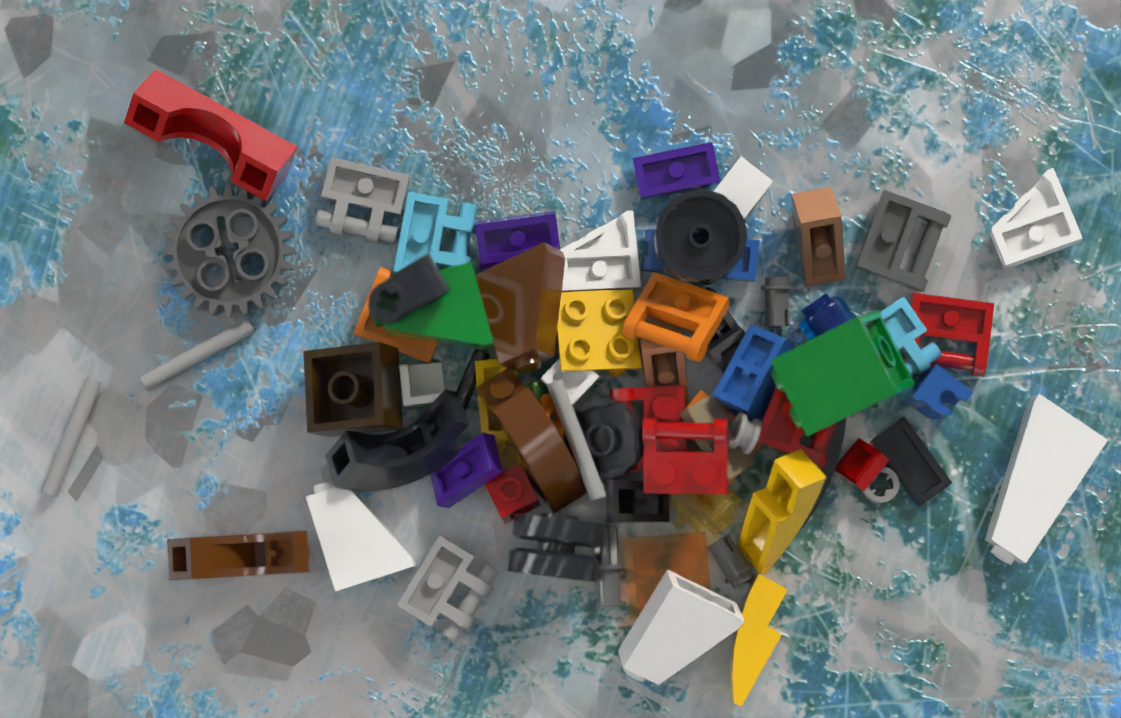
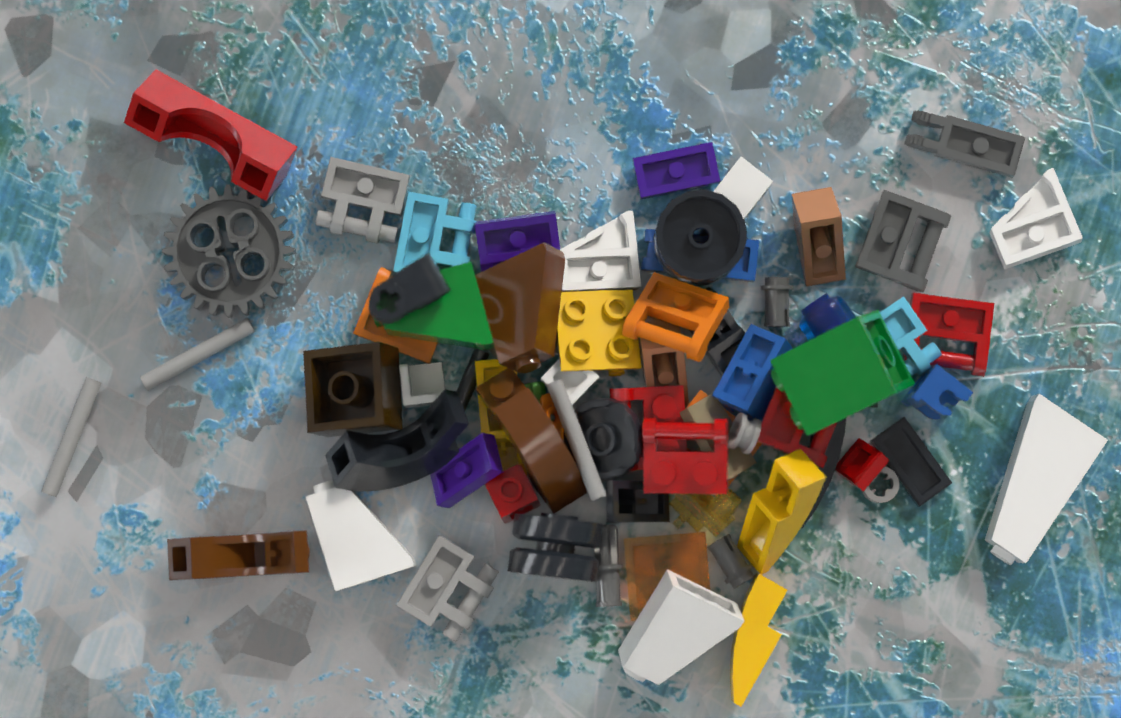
(969, 143): none -> dark grey hinge

